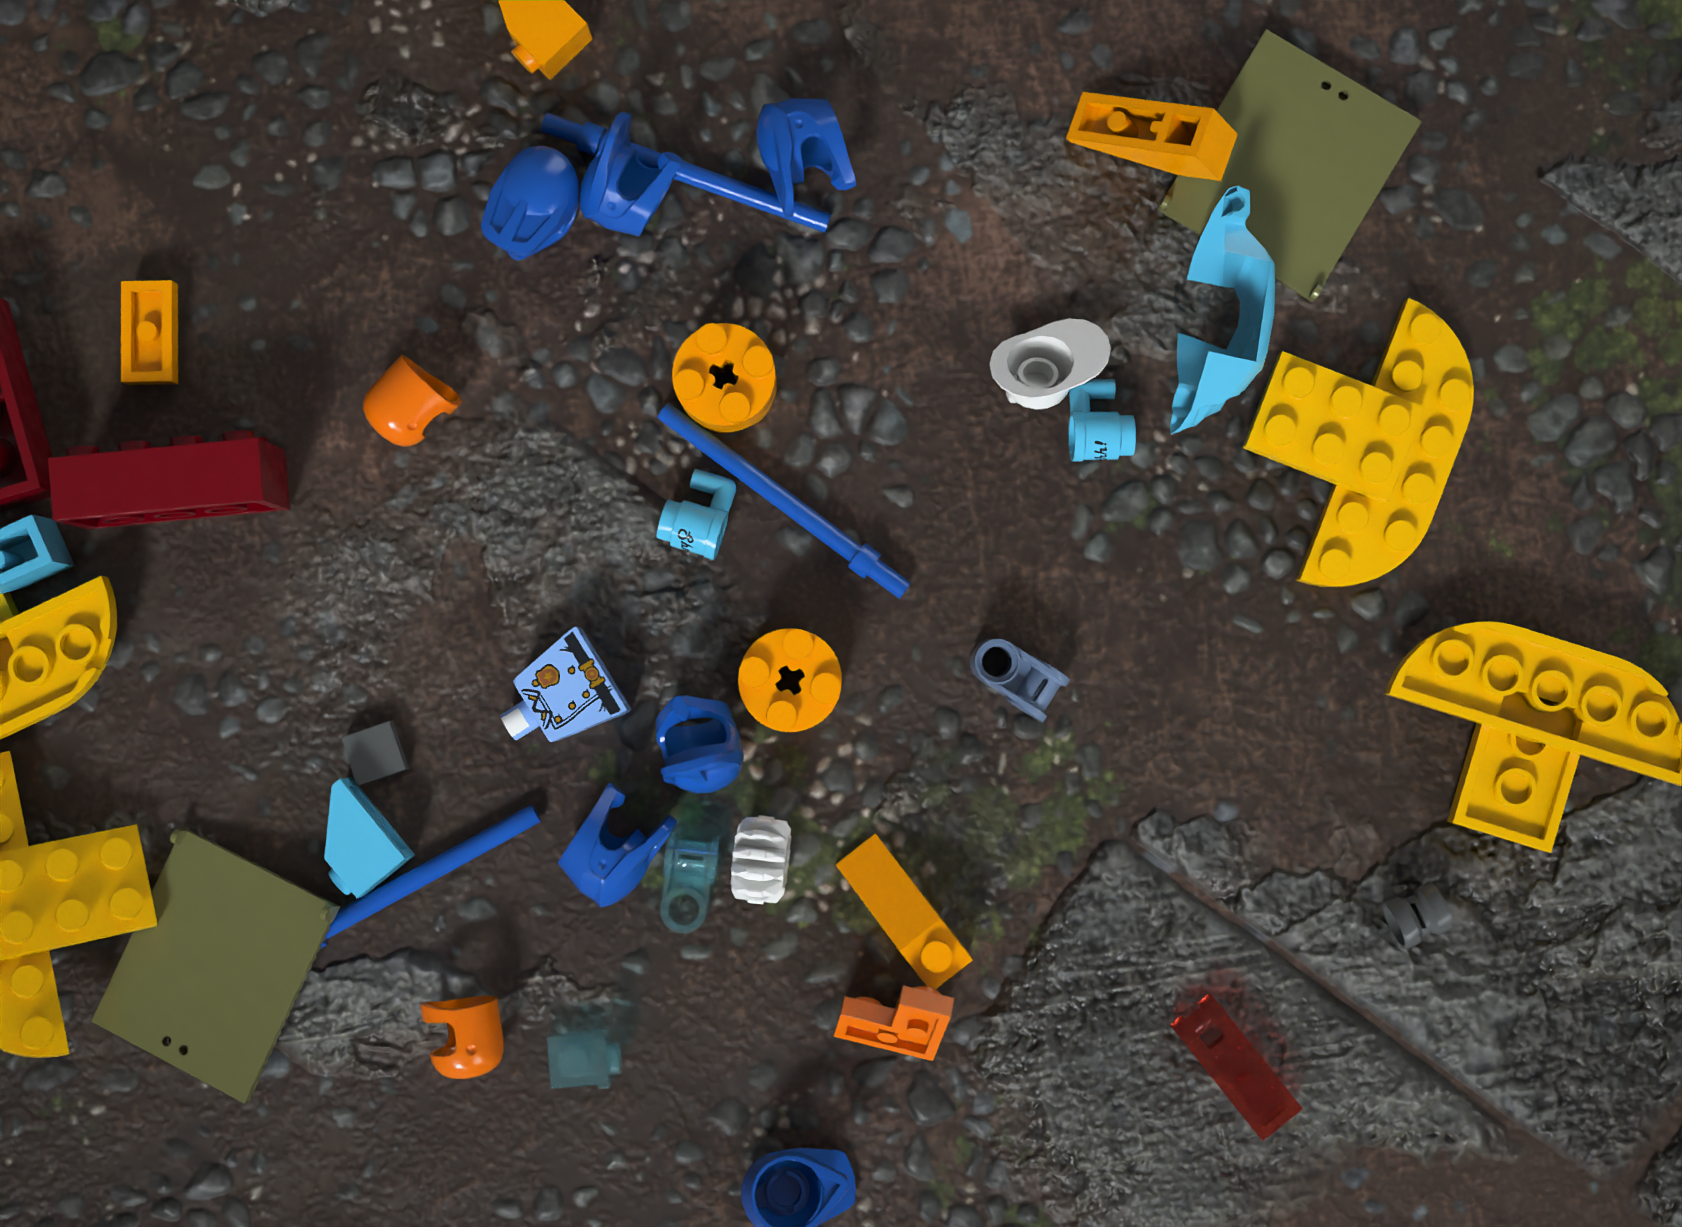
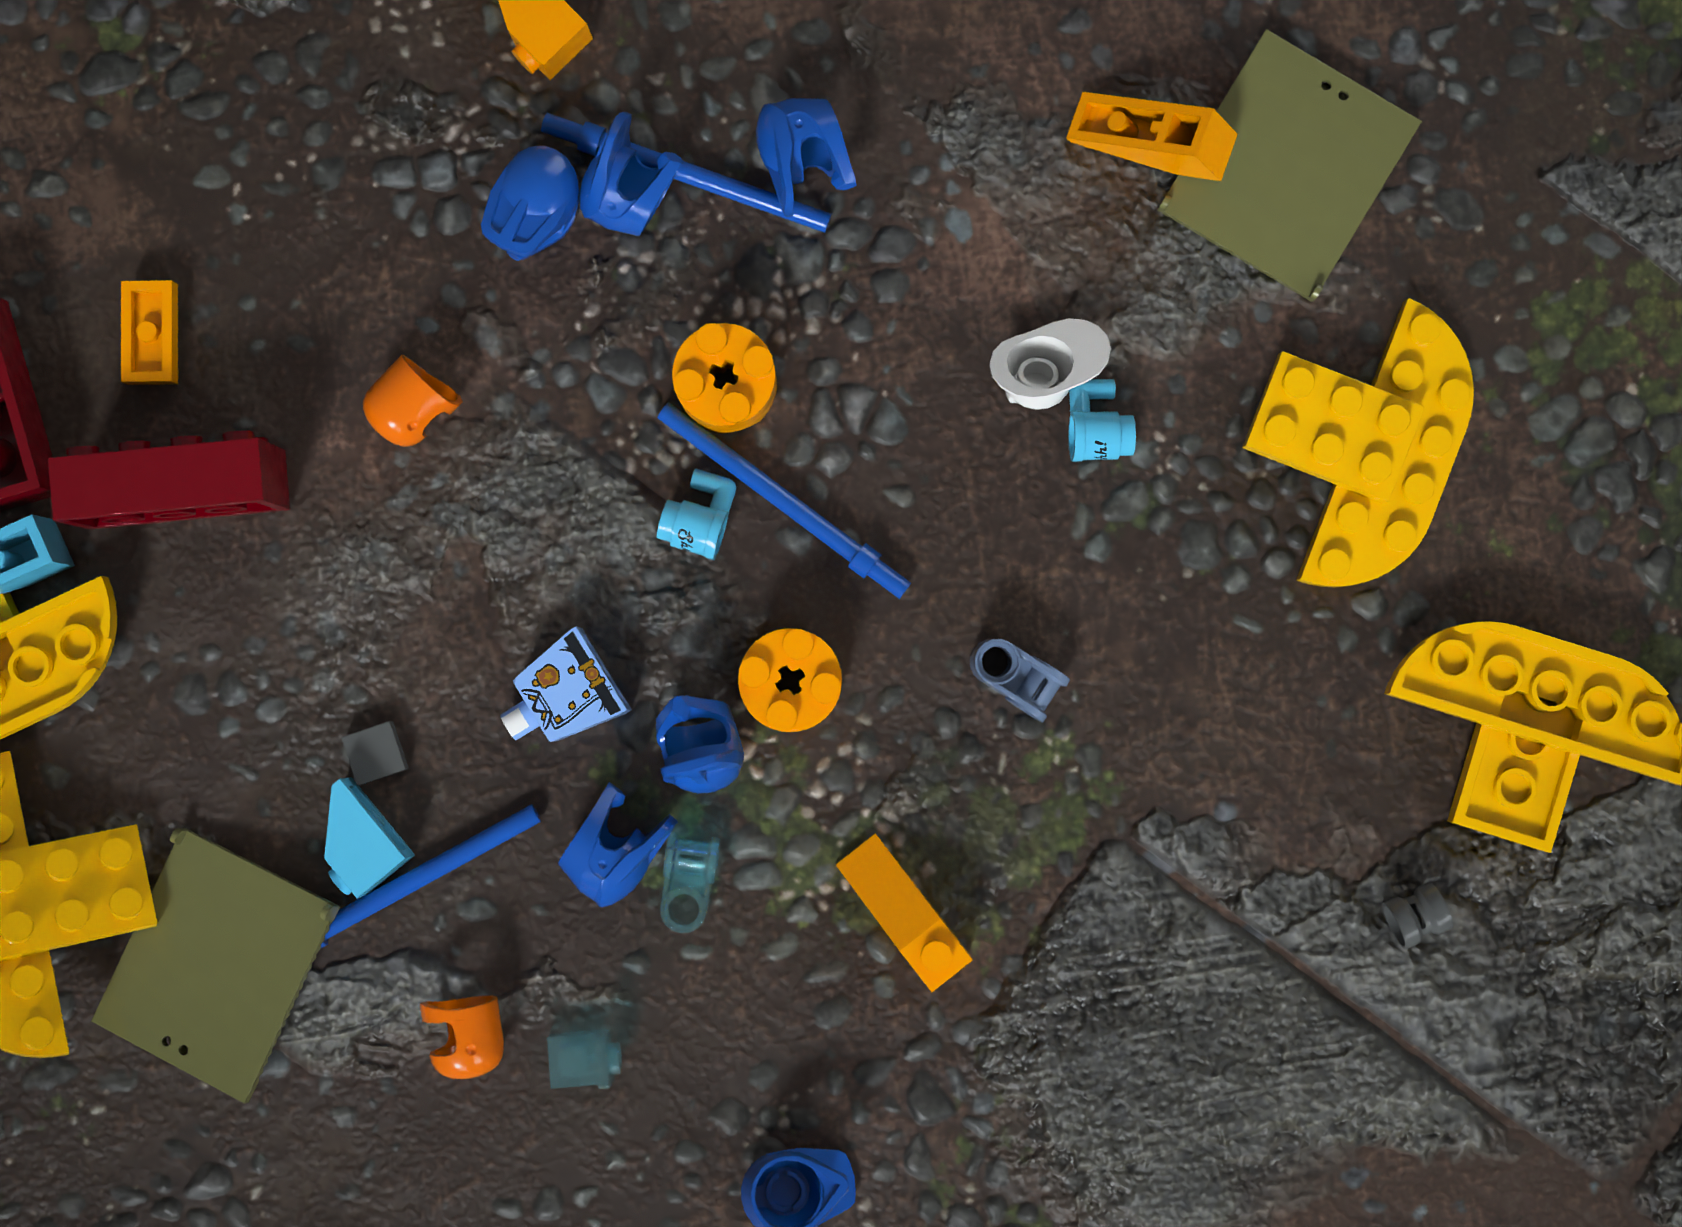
(760, 859): white gear -> none
(909, 1028): orange plate -> none
(1231, 259): medium azure animal -> none
(1237, 1069): clear red plate -> none

